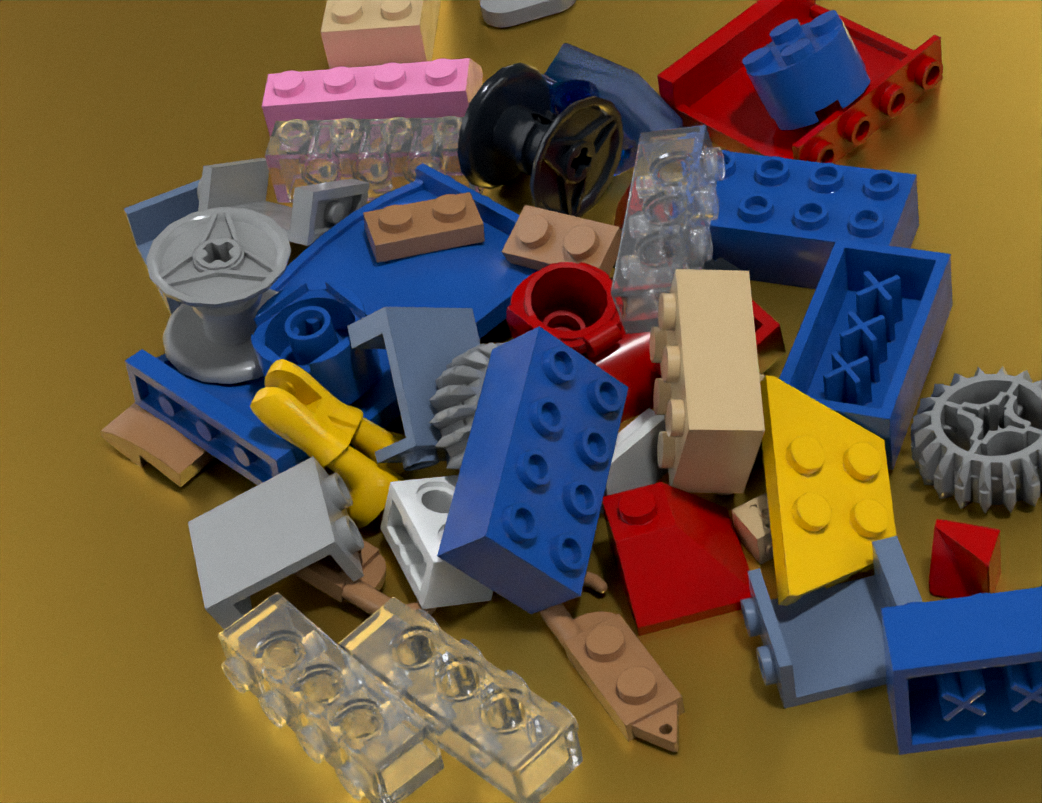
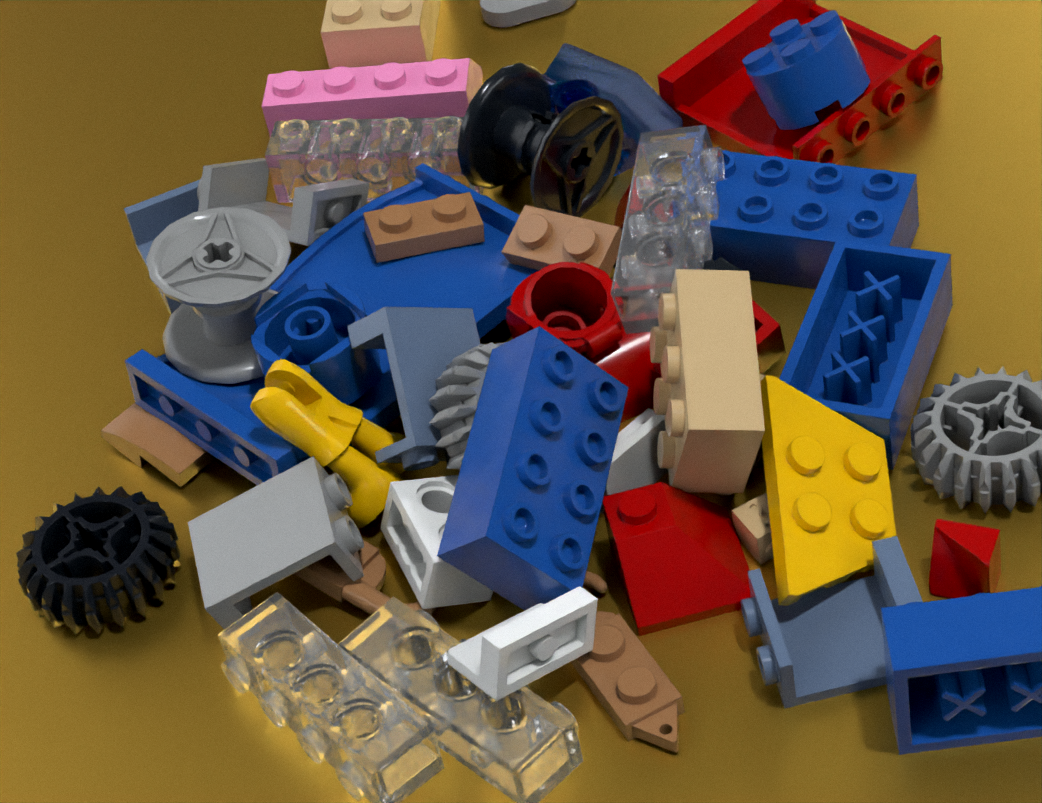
(98, 560): none -> black gear
(528, 644): none -> white panel

